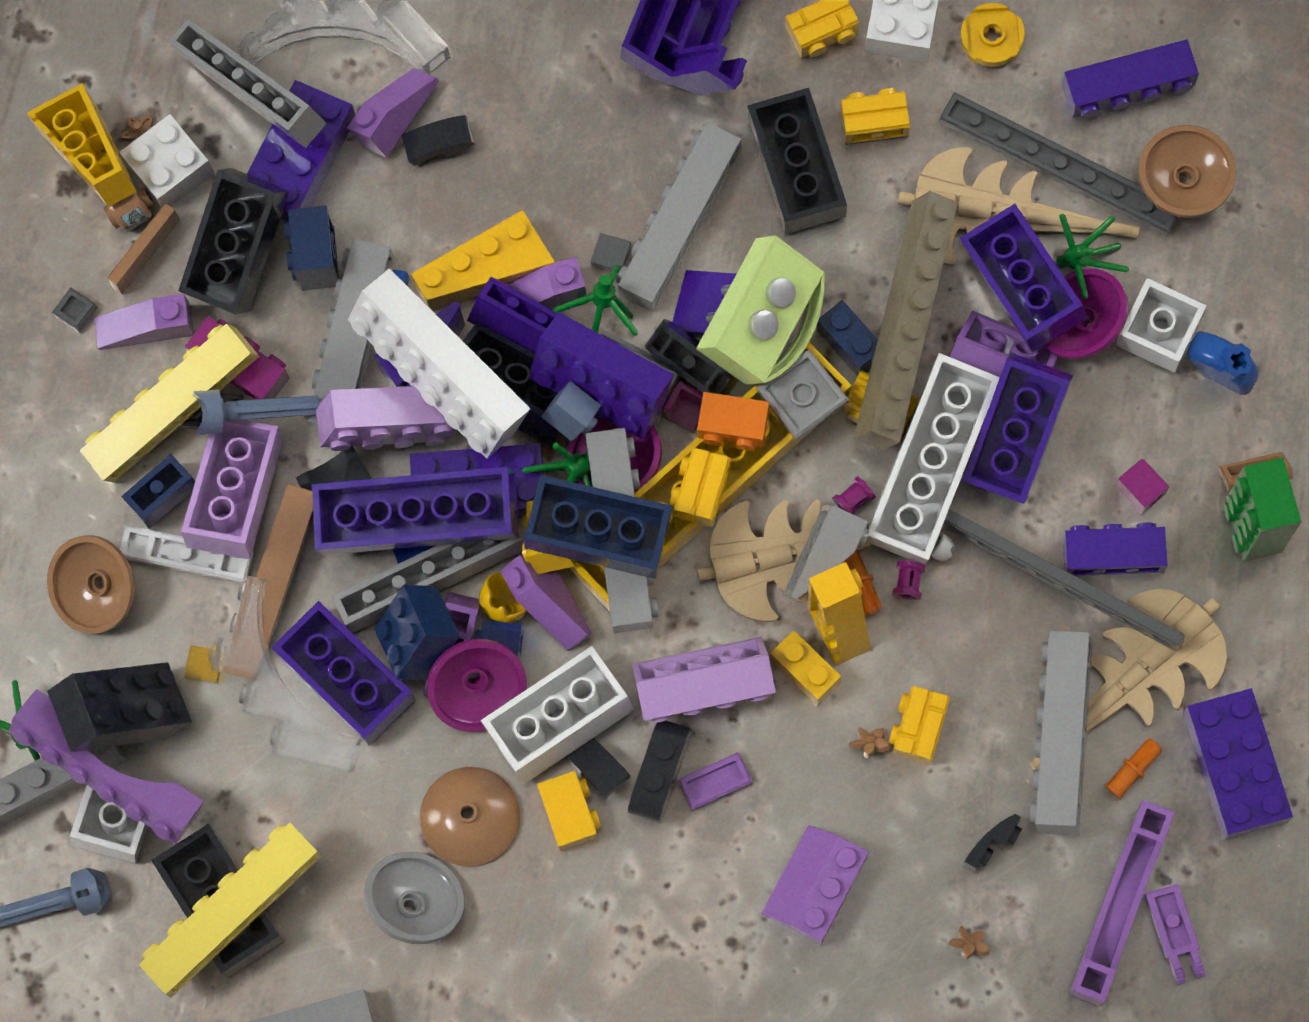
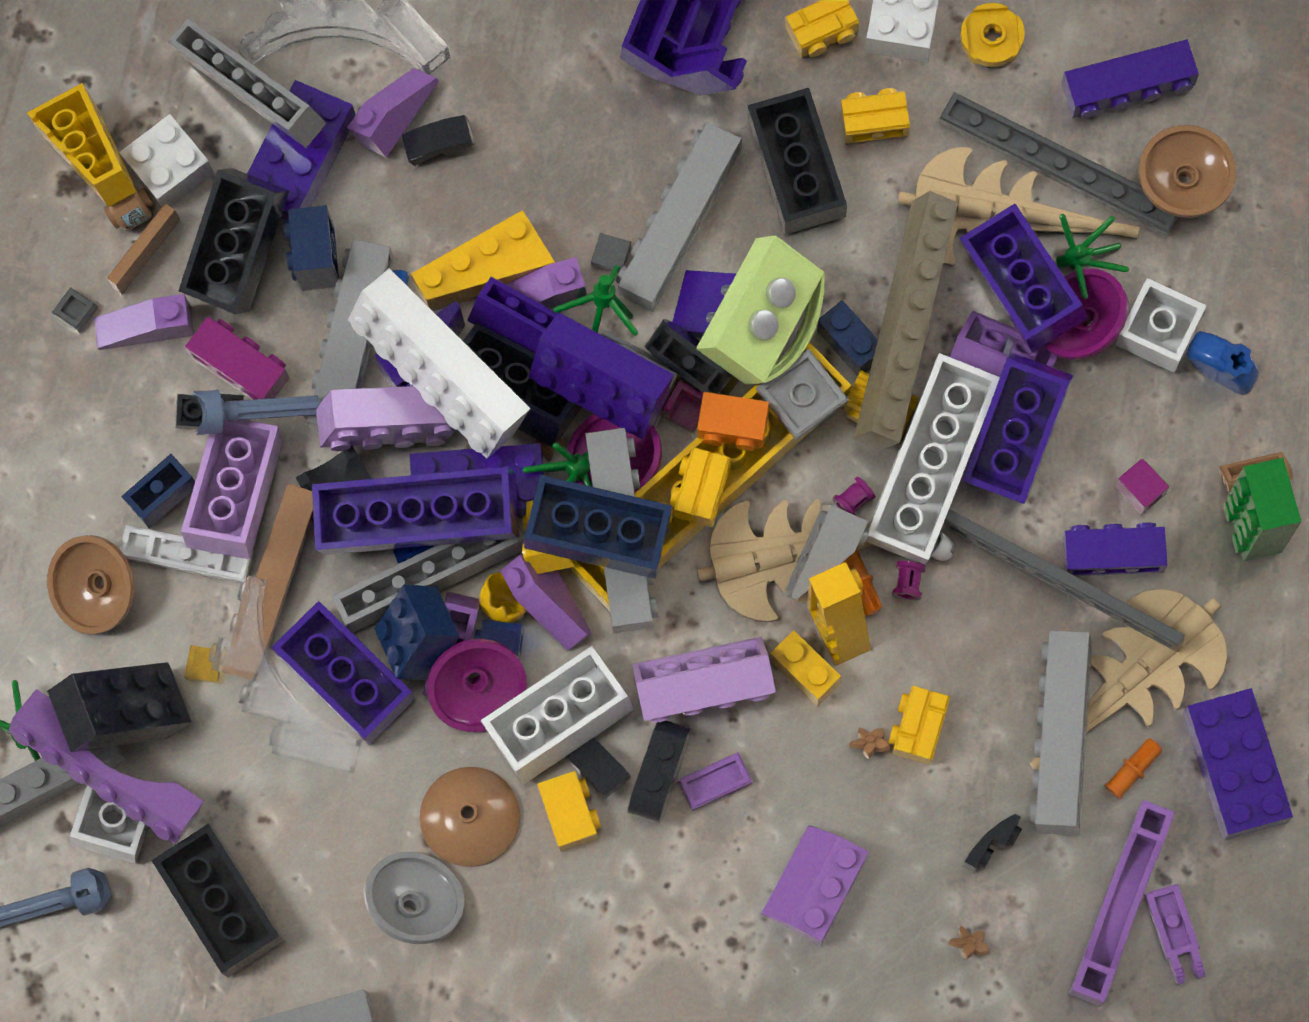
(137, 128): medium nougat plant -> none
(168, 403): light yellow brick -> none
(229, 909): light yellow brick -> none
(572, 411): sand blue brick -> none

